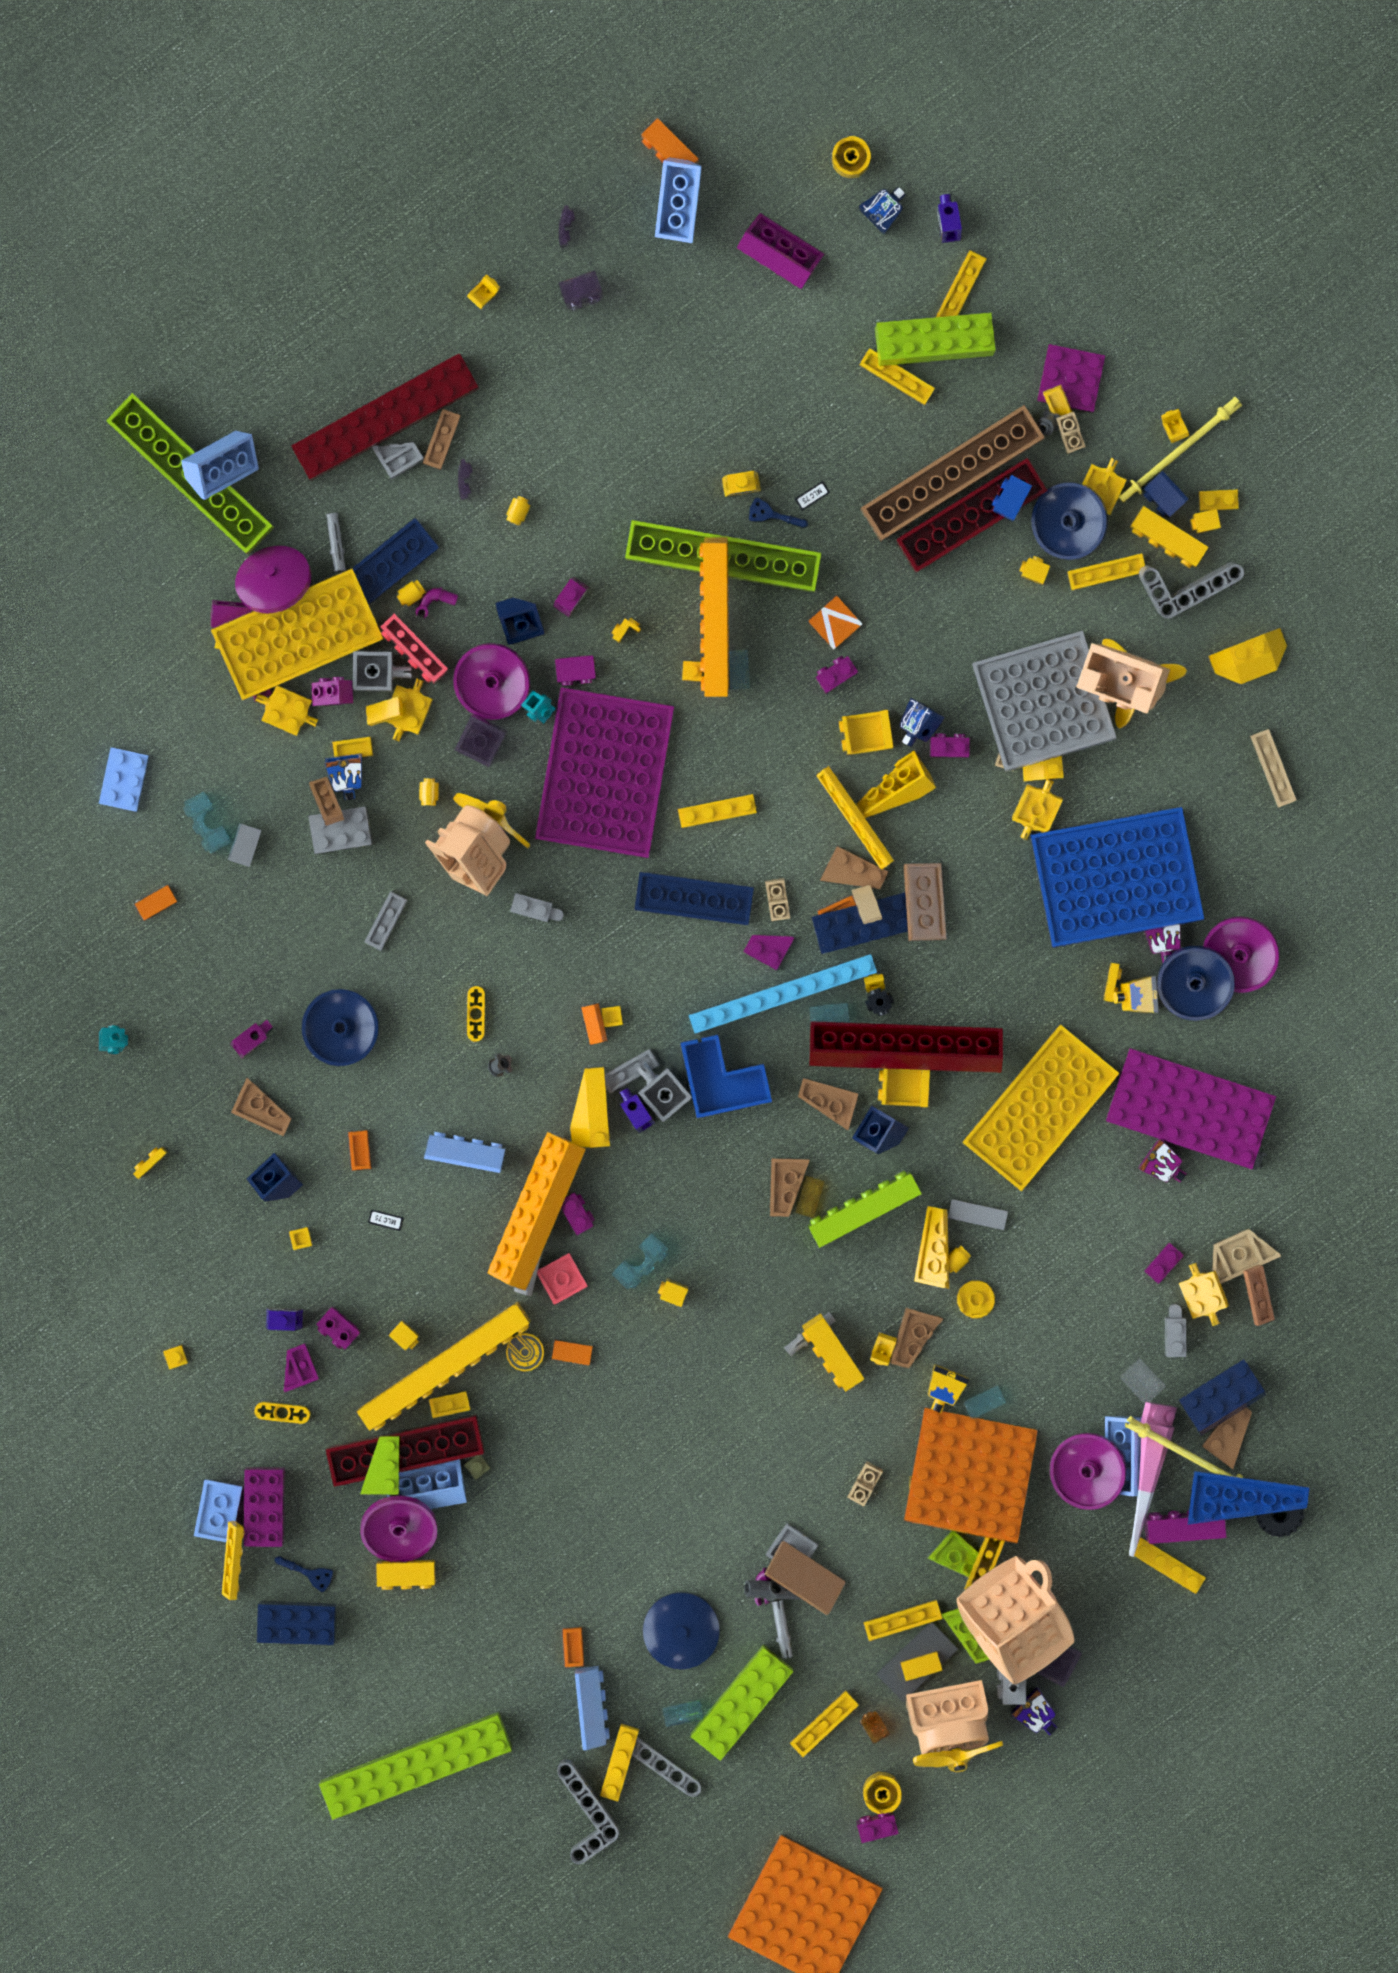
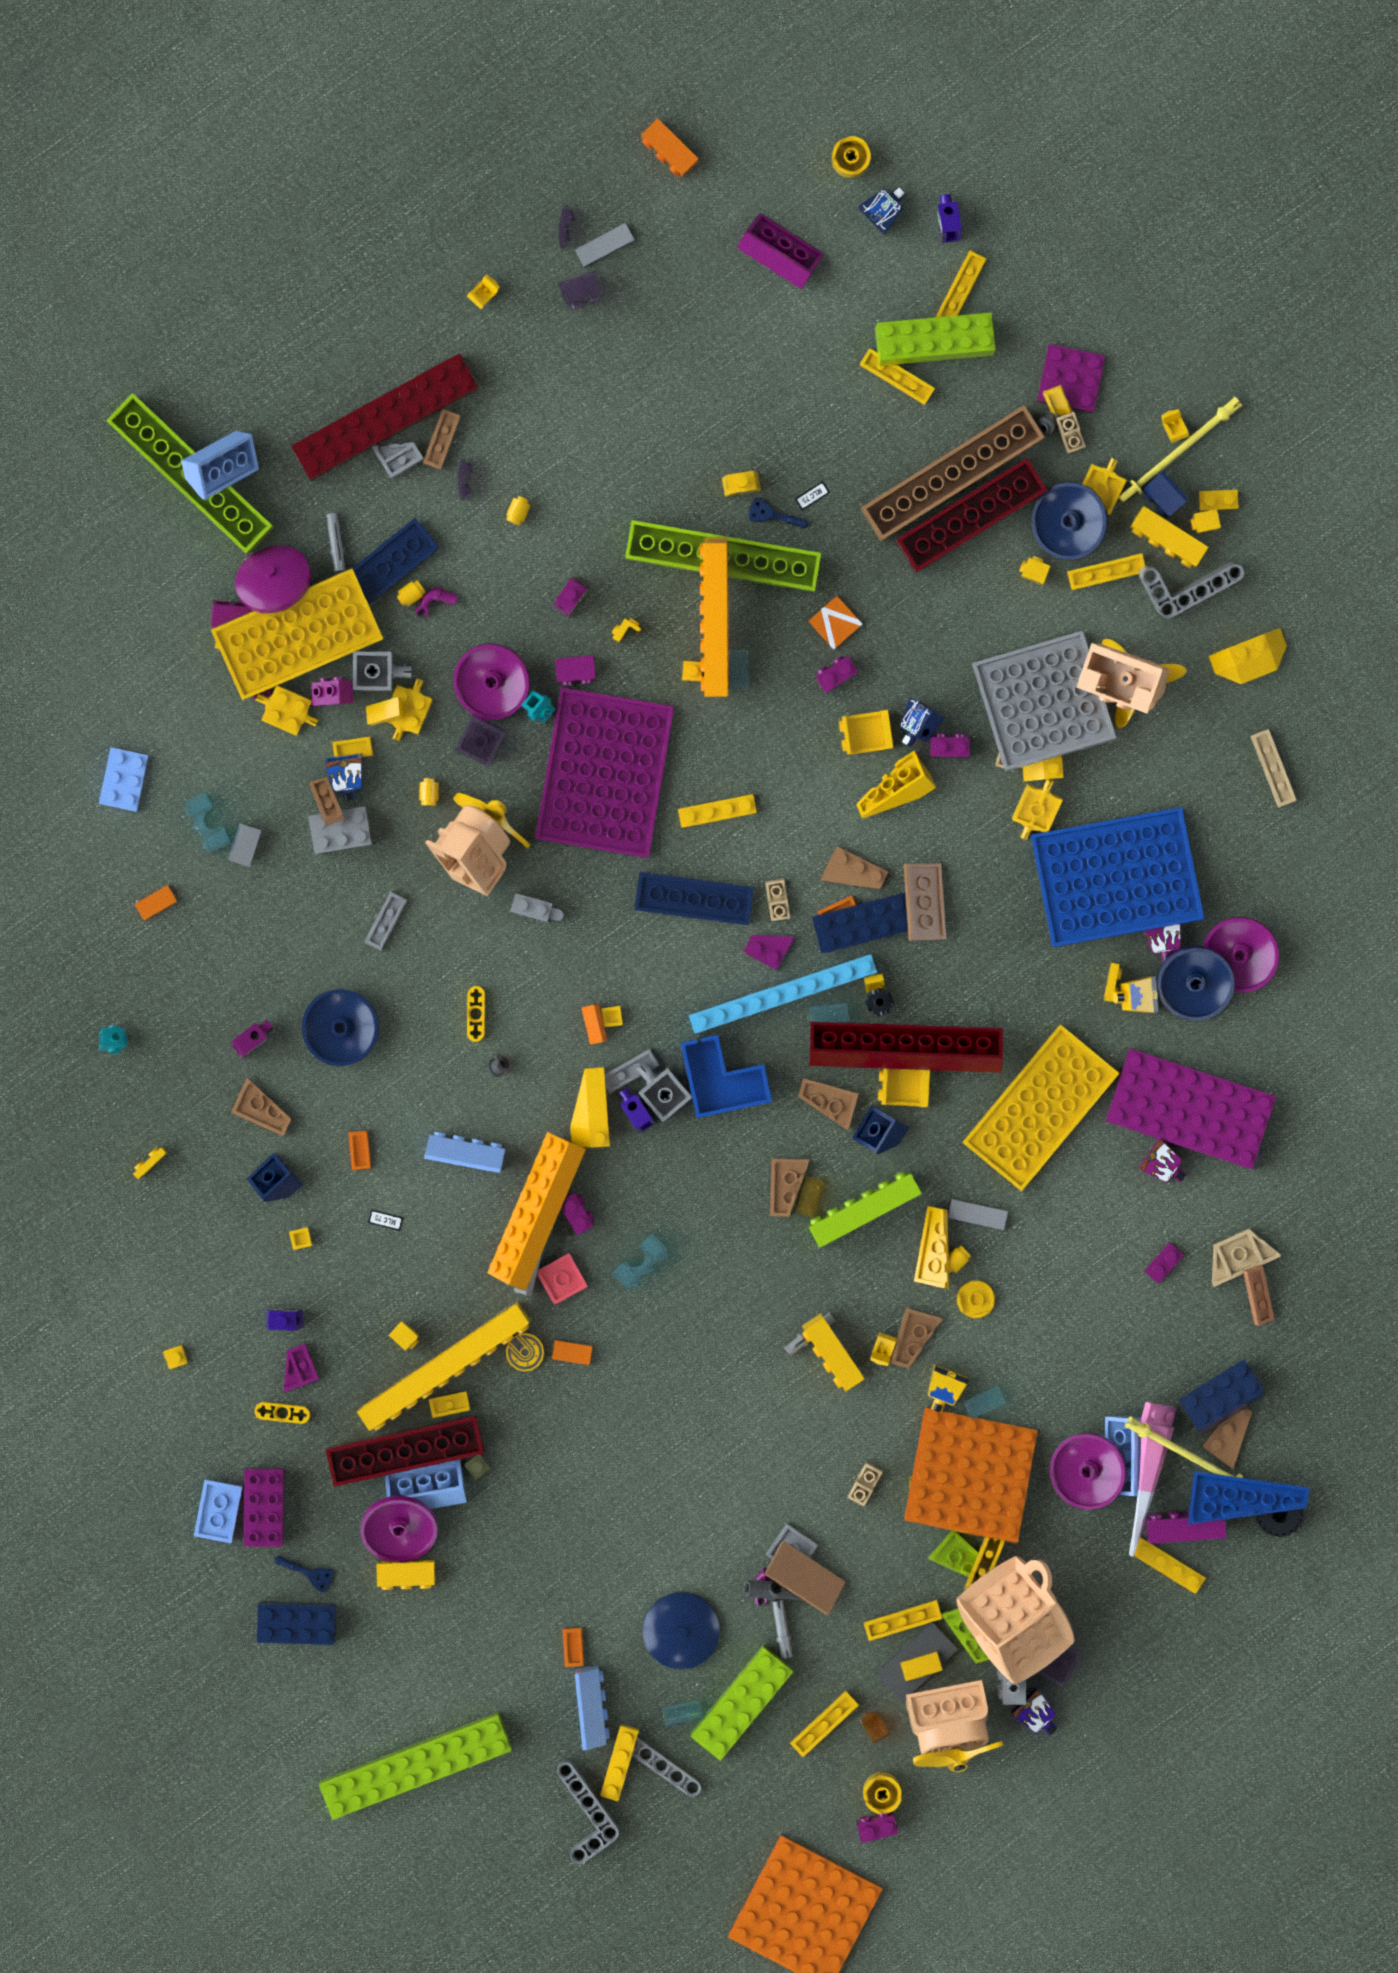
(232, 1560): yellow plate -> none
(338, 1328): magenta brick -> none
(384, 1468): lime wing -> none
(414, 649): coral brick -> none
(519, 620): dark blue slope -> none
(604, 245): none -> light grey tile
(673, 1292): yellow brick -> none
(678, 200): light blue slope -> none
(855, 817): yellow tile -> none
(866, 904): tan slope -> none
(1012, 497): blue brick -> none
(1142, 1381): clear plate -> none
(1175, 1333): light grey brick -> none
(1204, 1294): yellow plate -> none

